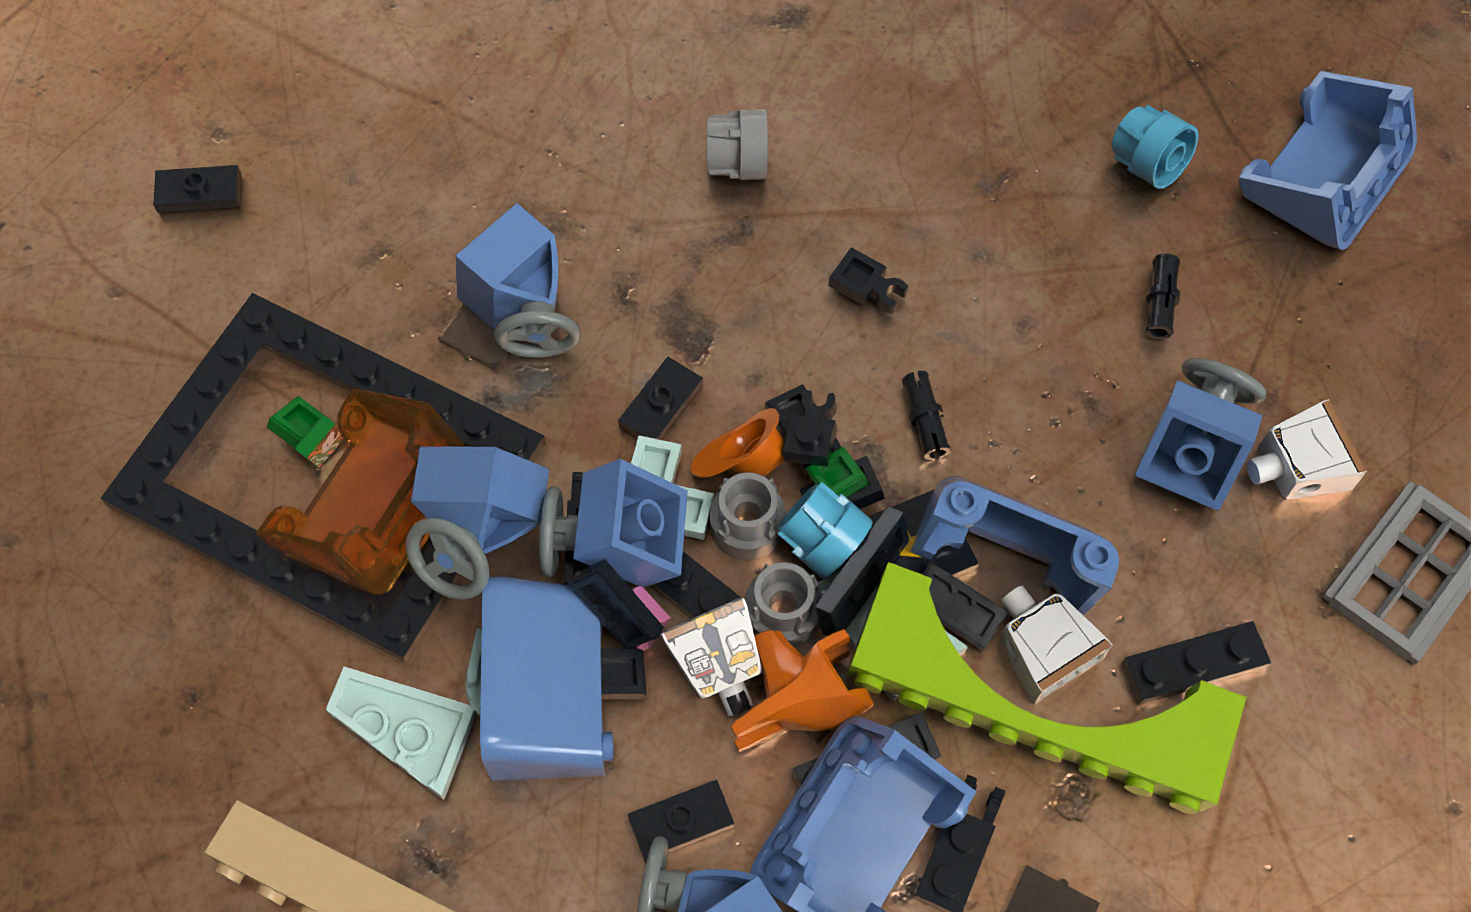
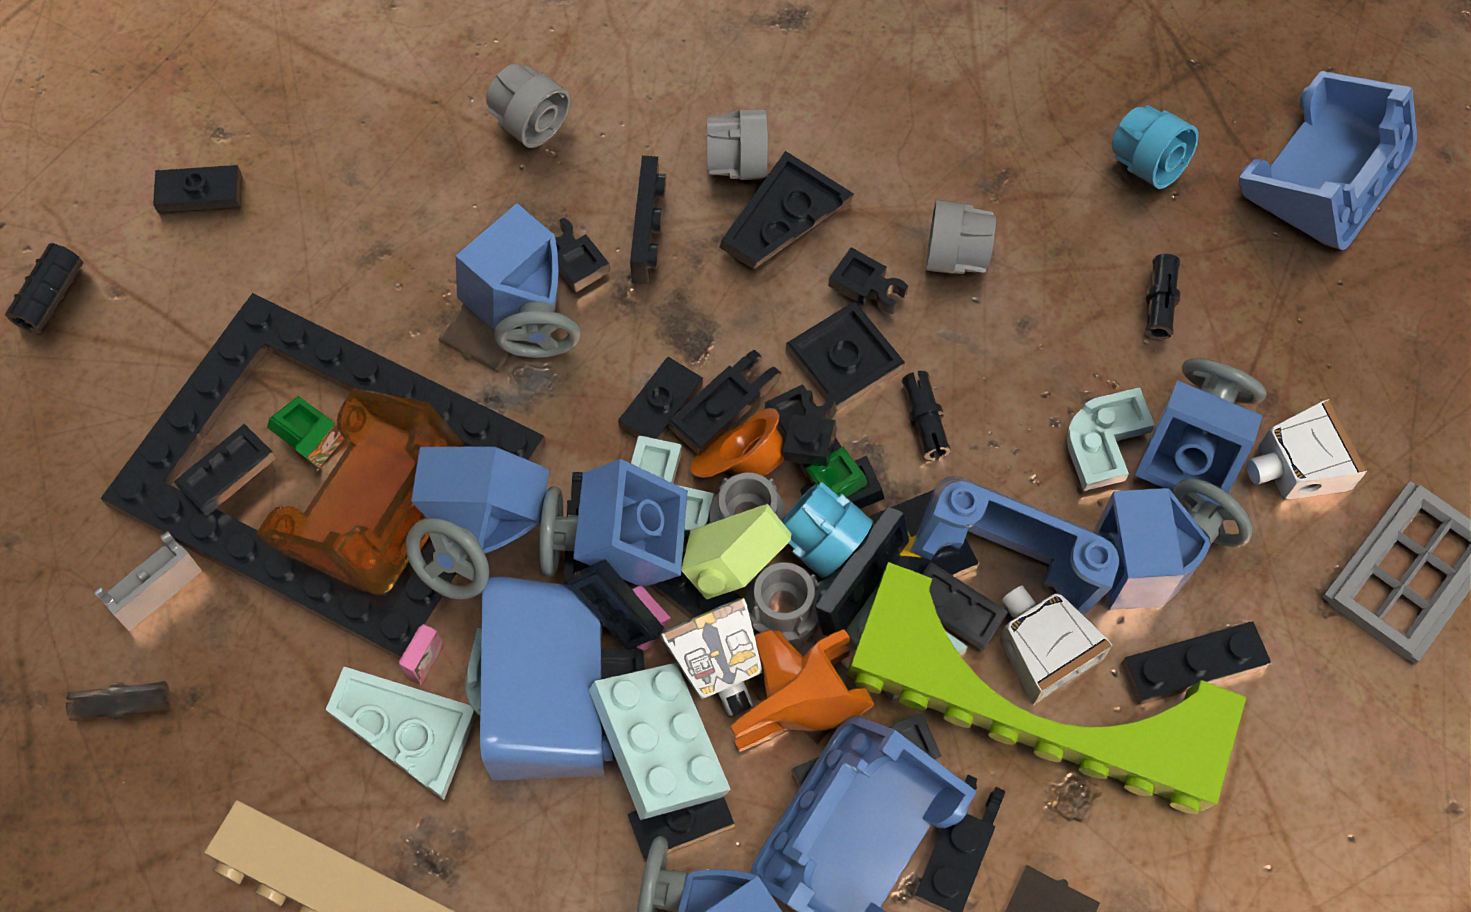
(44, 288): none -> black axle
(118, 700): none -> clear smoke pin
(150, 583): none -> light grey hinge
(225, 469): none -> black plate
(421, 654): none -> bright pink tile
(527, 104): none -> light grey piece
(579, 259): none -> black plate
(647, 220): none -> black plate
(658, 740): none -> light aqua plate
(722, 403): none -> black hinge
(733, 550): none -> yellowish green slope
(783, 210): none -> black wing
(845, 355): none -> black tile
(960, 238): none -> light grey piece
(1095, 433): none -> light aqua plate
(1166, 539): none -> medium blue piece

